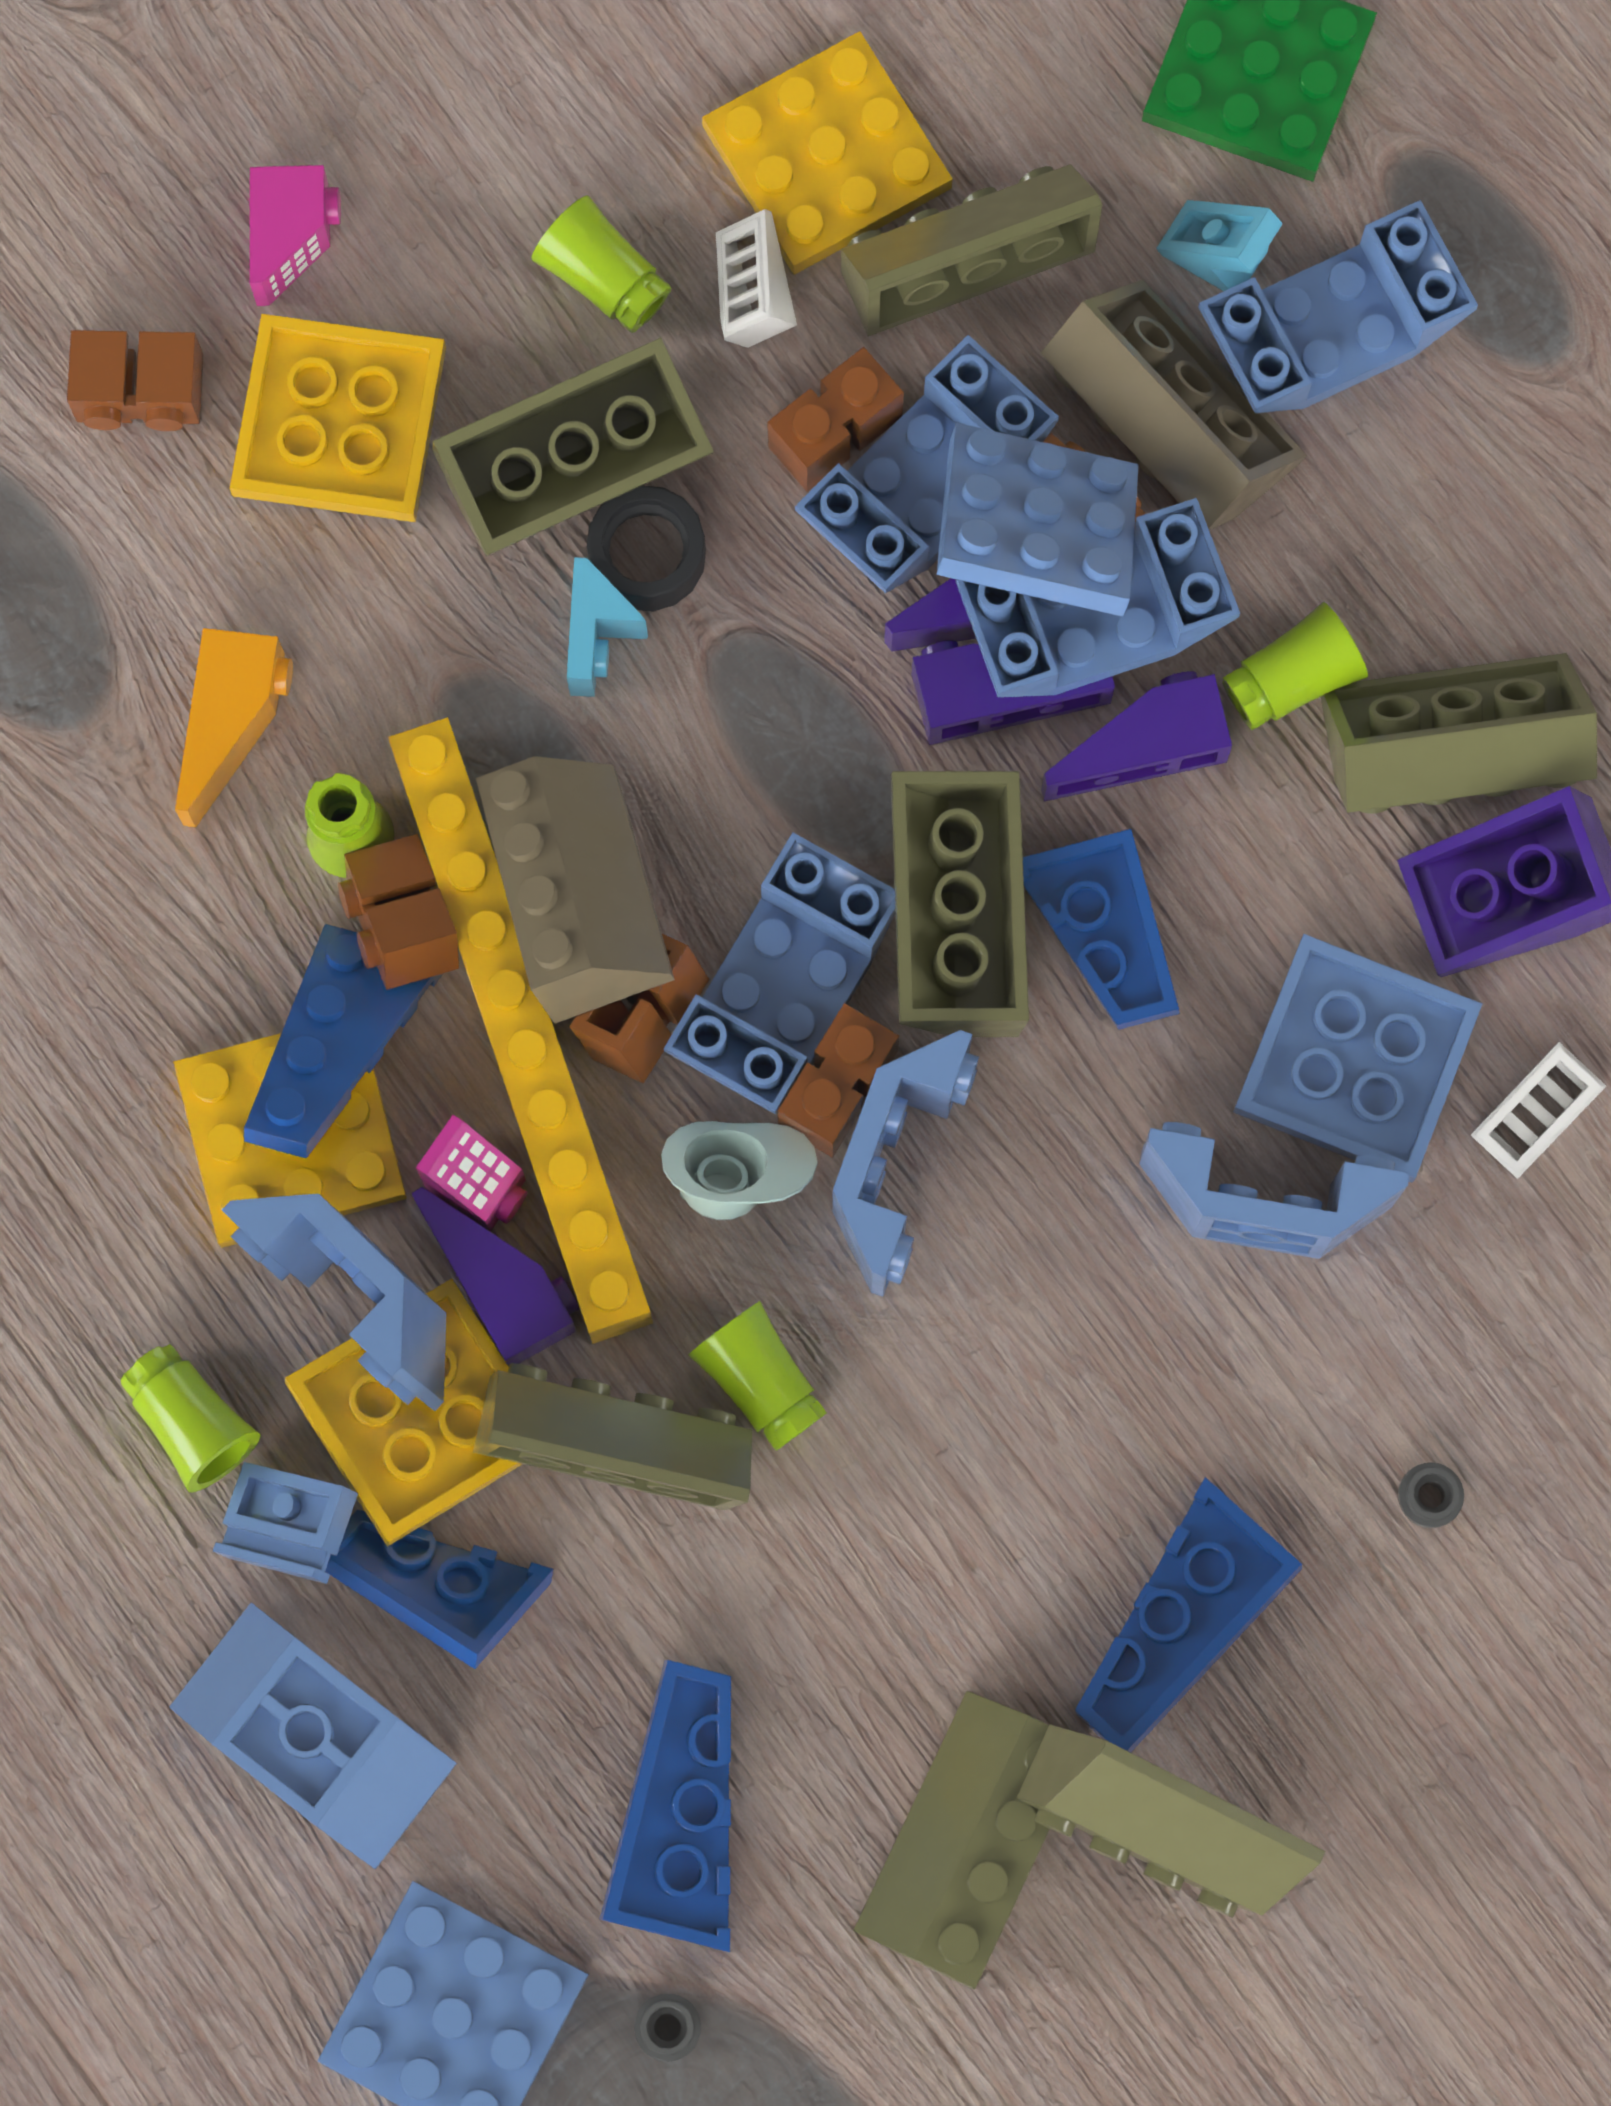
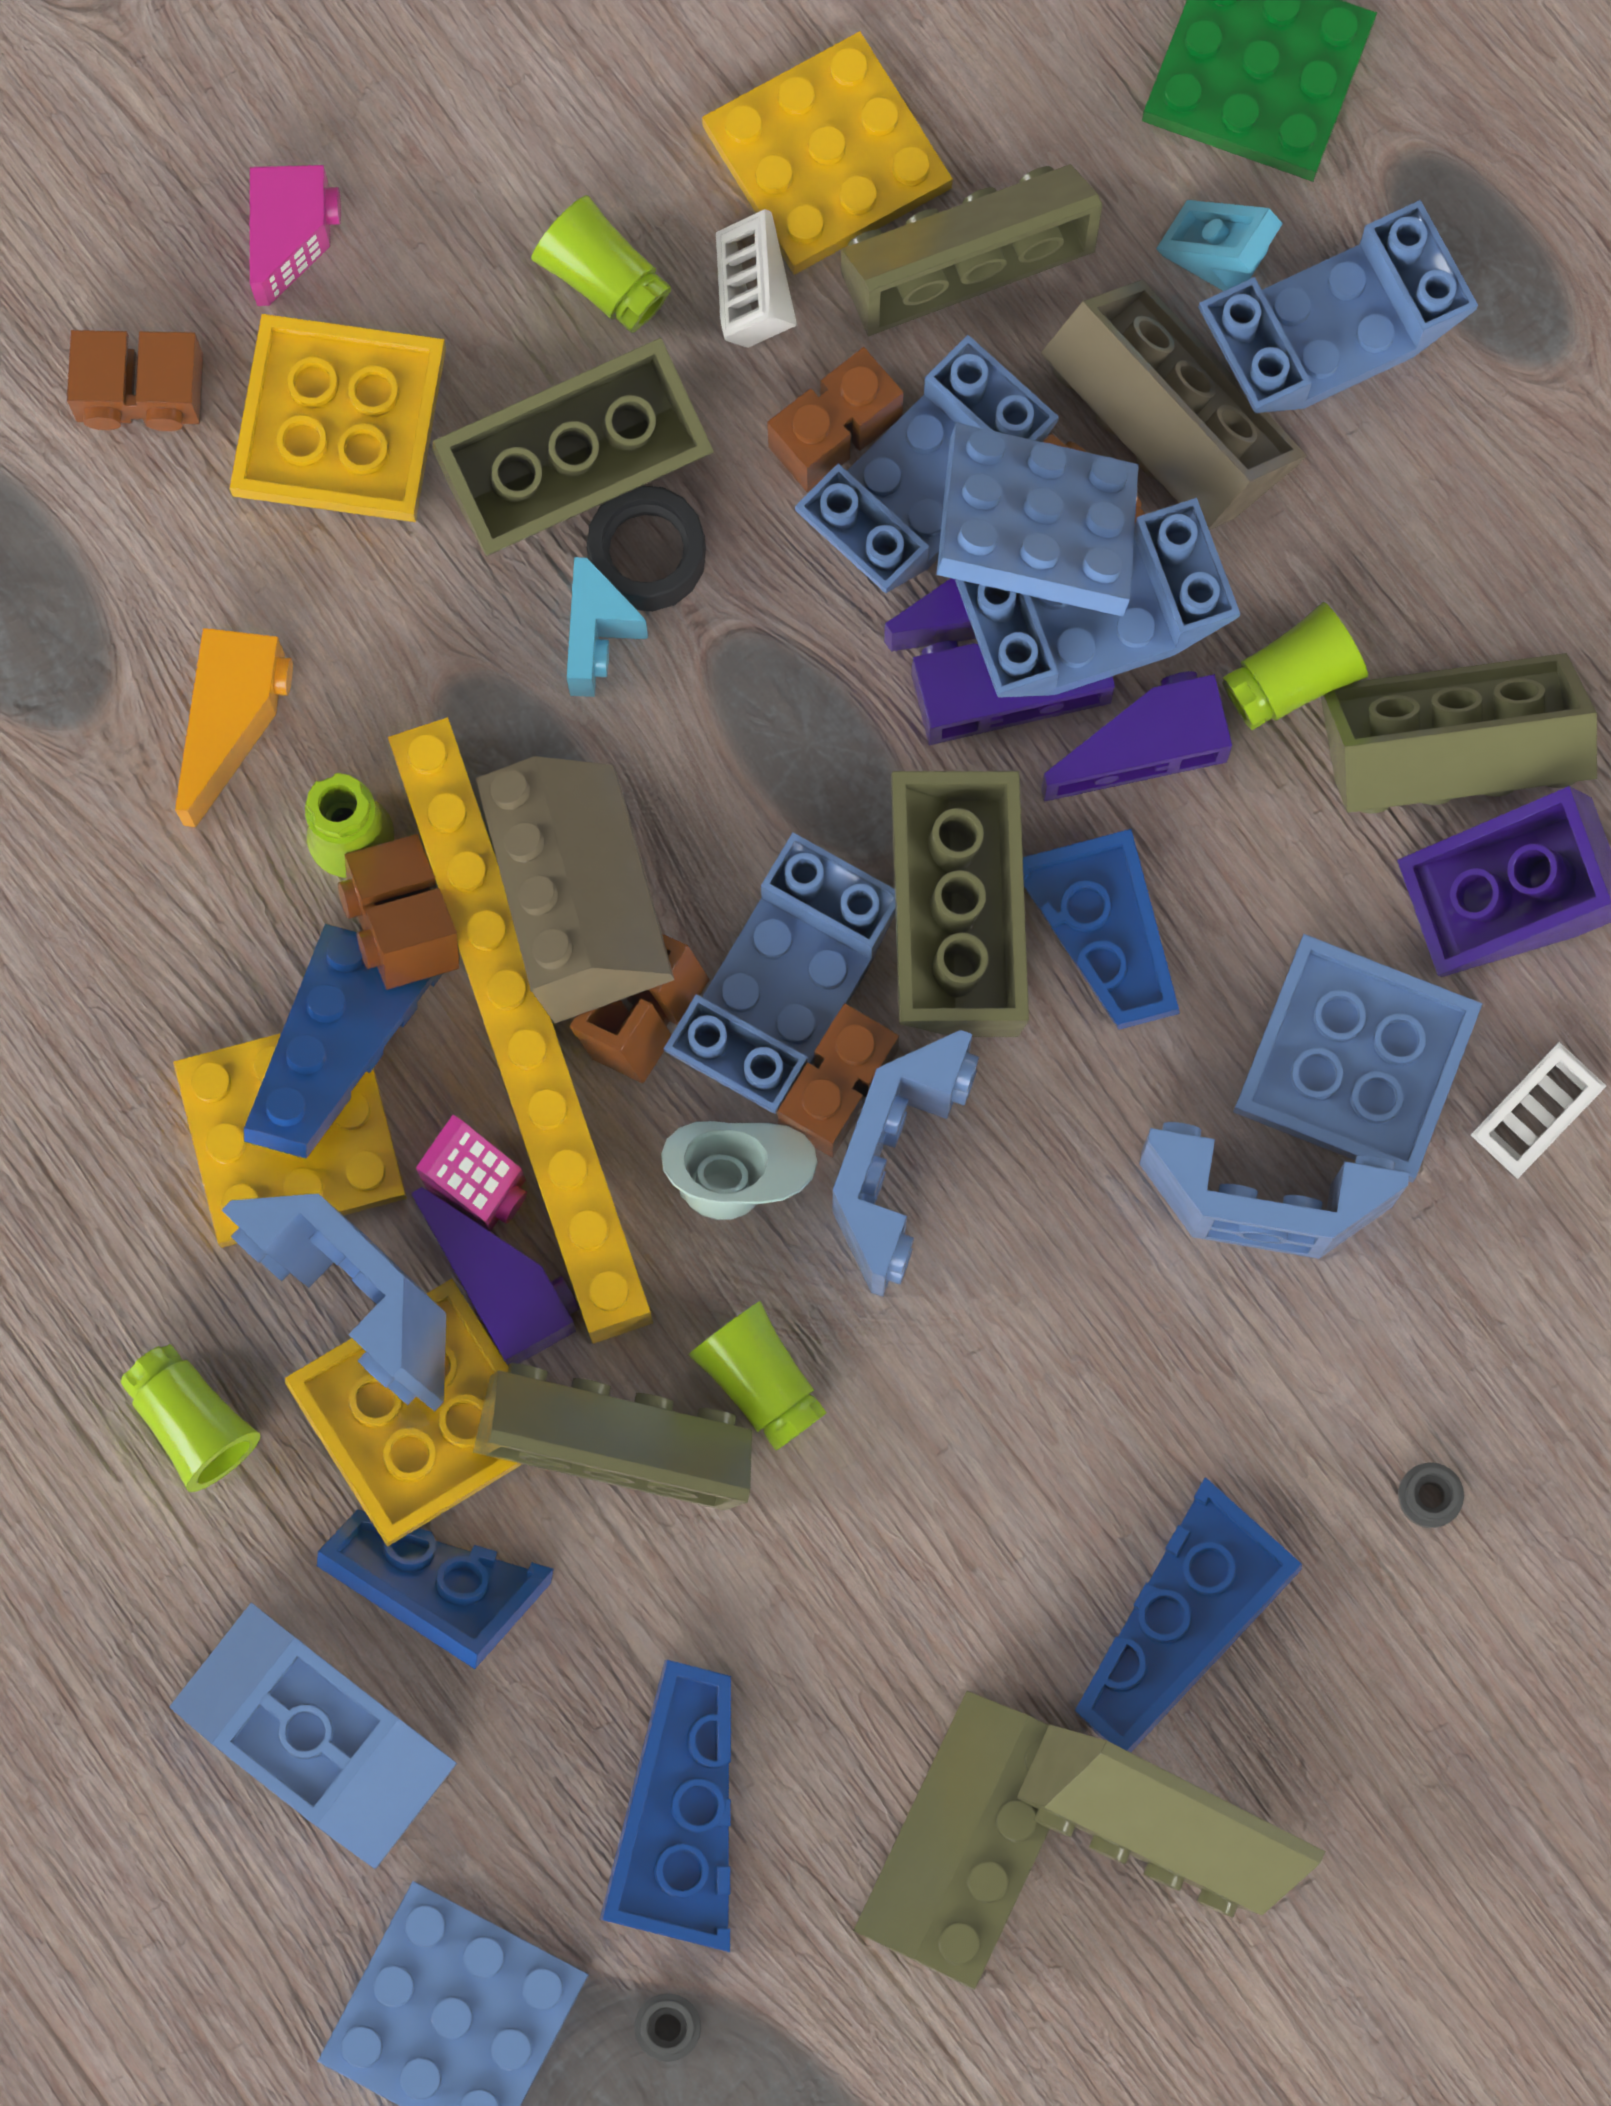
(285, 1521): medium blue plate -> none

